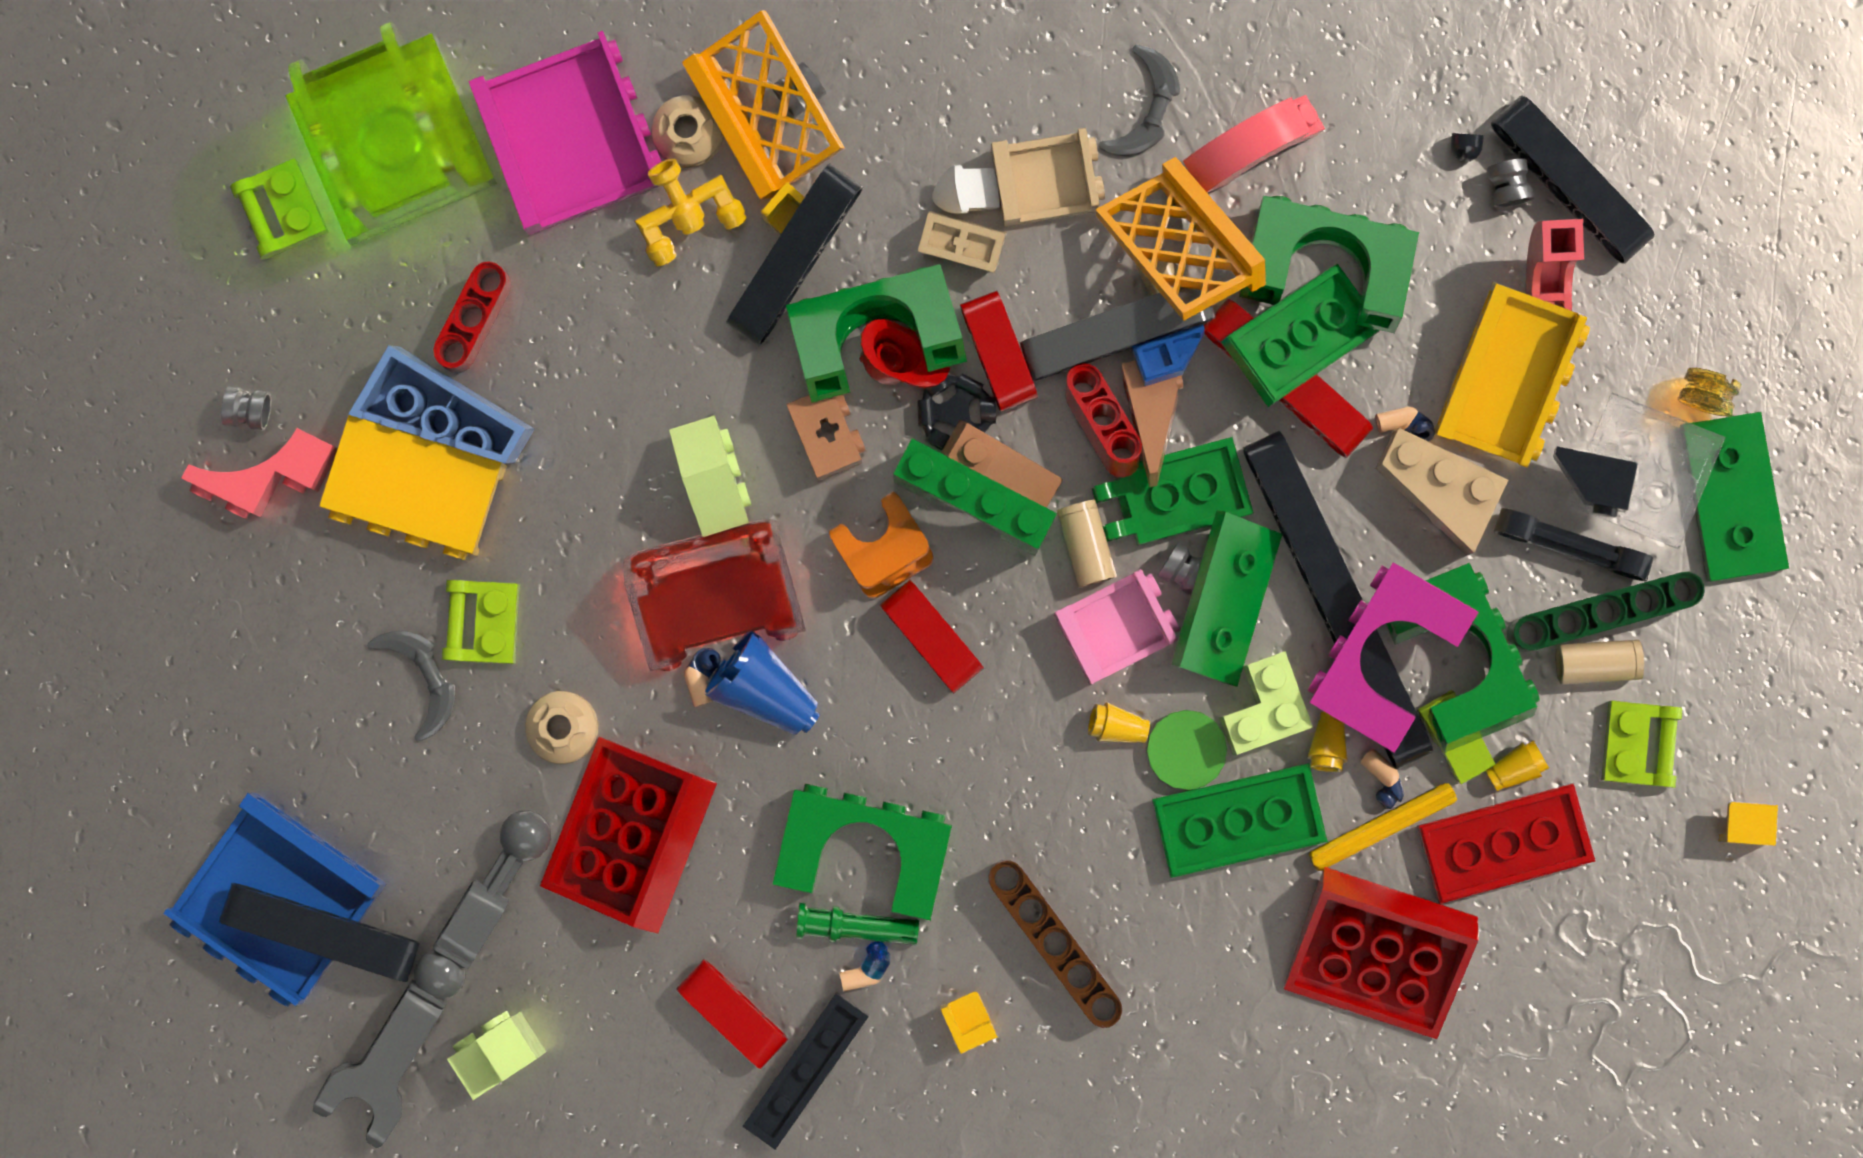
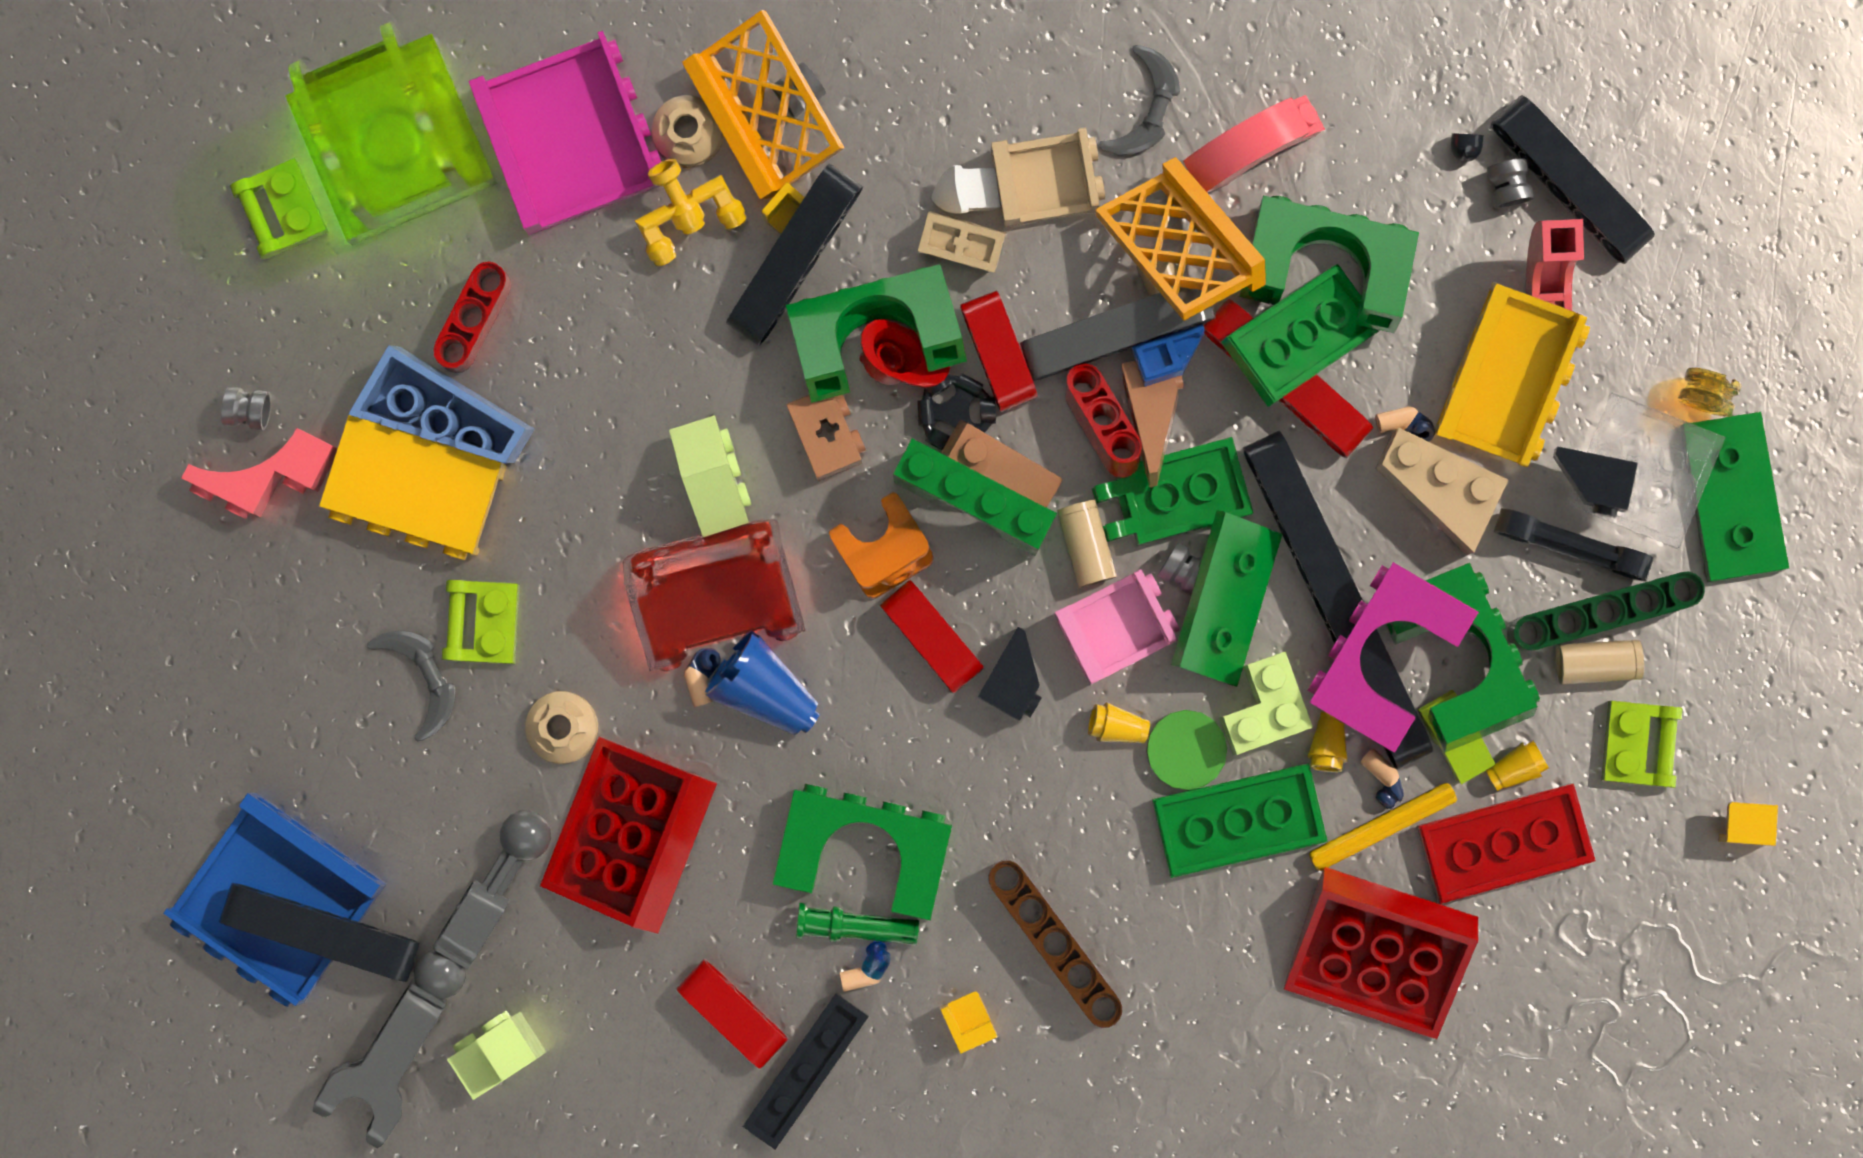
(1013, 680): none -> black slope

